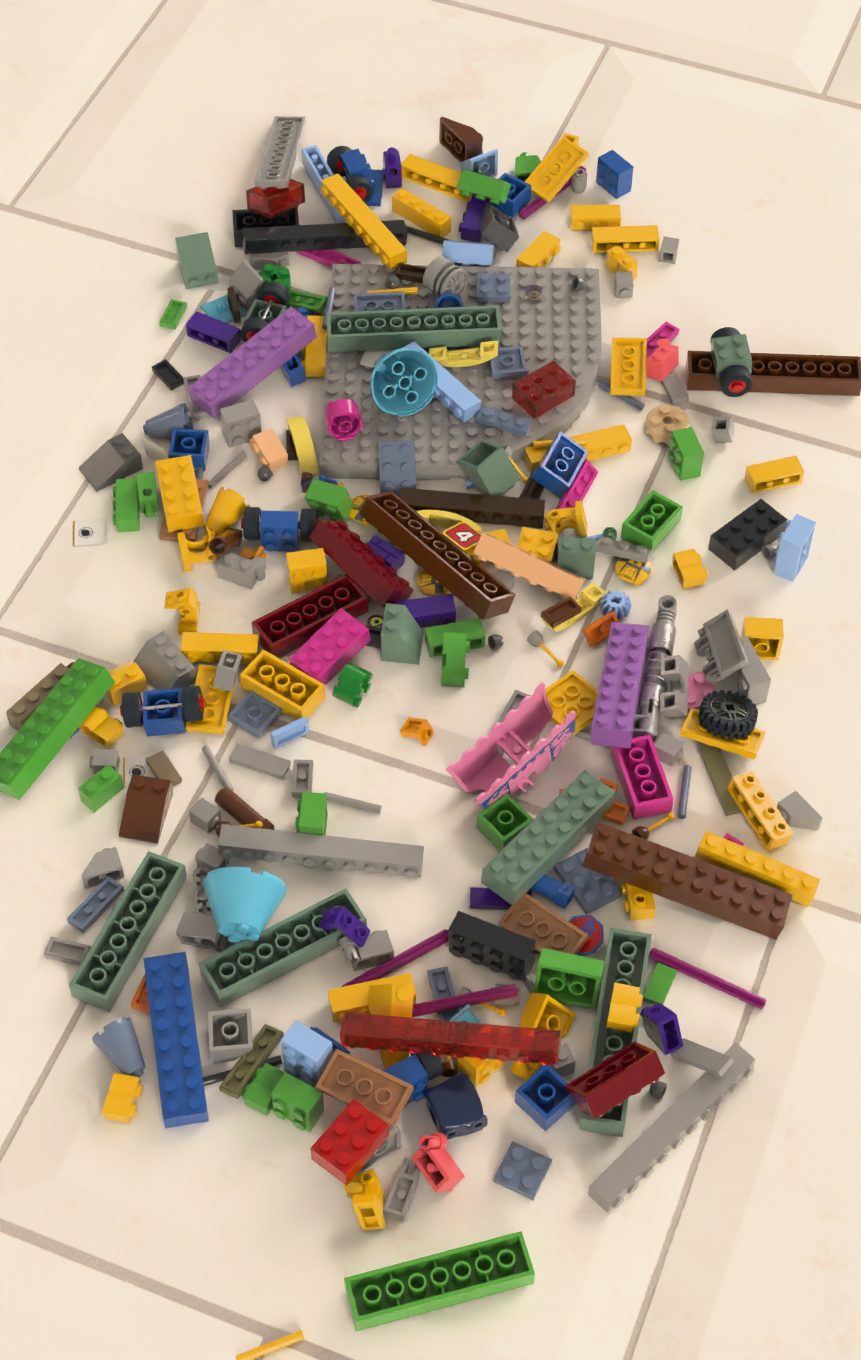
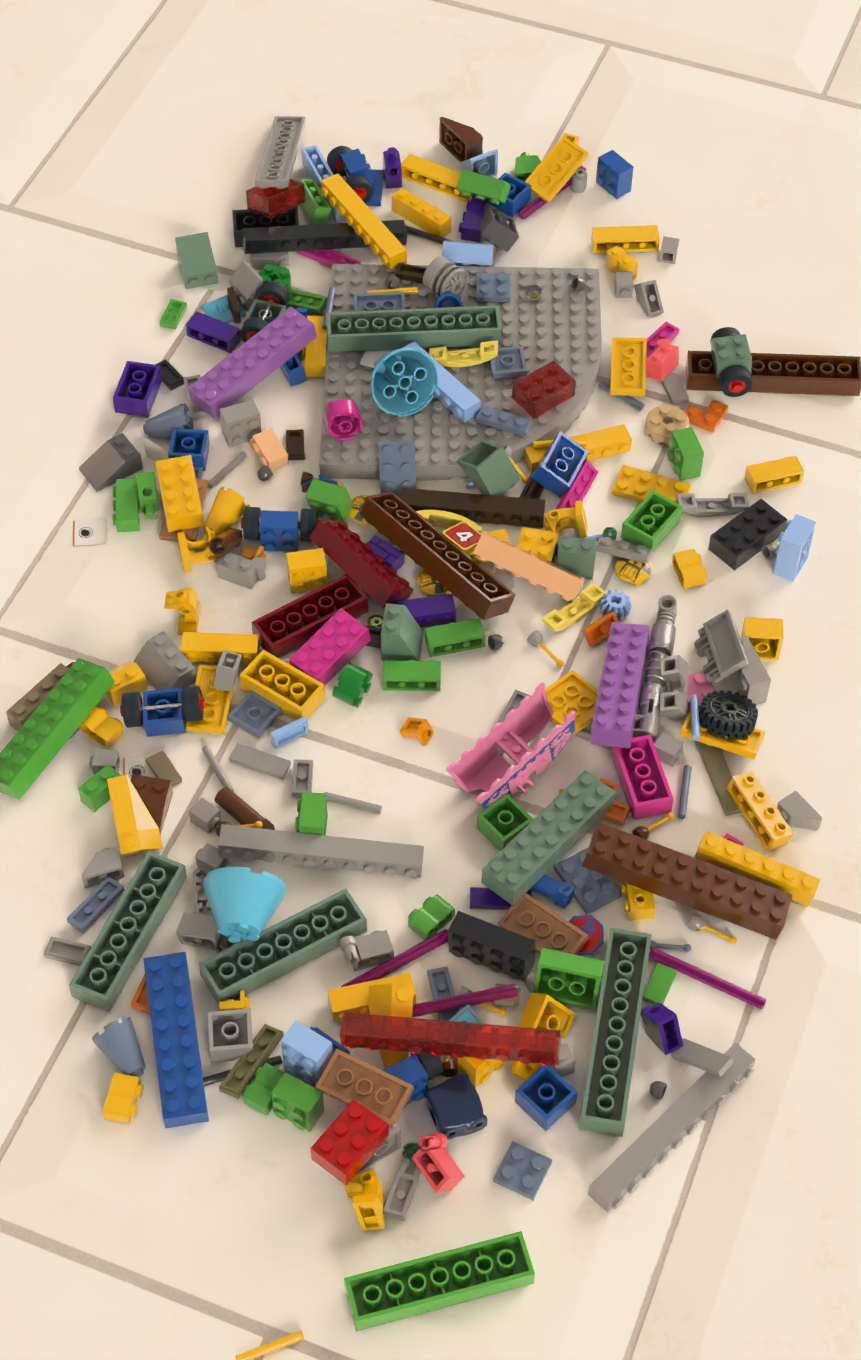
(133, 822): none -> yellow wedge
(137, 389): none -> dark purple brick
(230, 1004): none -> yellow bracket
(303, 445): light yellow slope -> none
(315, 205): none -> bright green brick
(347, 923): dark purple bracket -> none
(410, 1149): none -> clear green hinge
(411, 675): none -> bright green brick
(431, 916): none -> bright green brick
(453, 659): bright green brick -> none
(540, 251): yellow brick -> none
(561, 612): reddish brown tile -> none
(588, 216): yellow brick -> none
(615, 1079): dark red slope -> none
(623, 1007): yellow brick -> none
(637, 484): none -> yellow plate
(649, 297): none -> light grey slope
(687, 947): none -> sand blue hinge
(695, 717): none -> light blue bar
(697, 924): none -> hinge
(708, 418): none -> orange plate
(713, 506): none -> light grey slope
(722, 429): light grey brick -> none

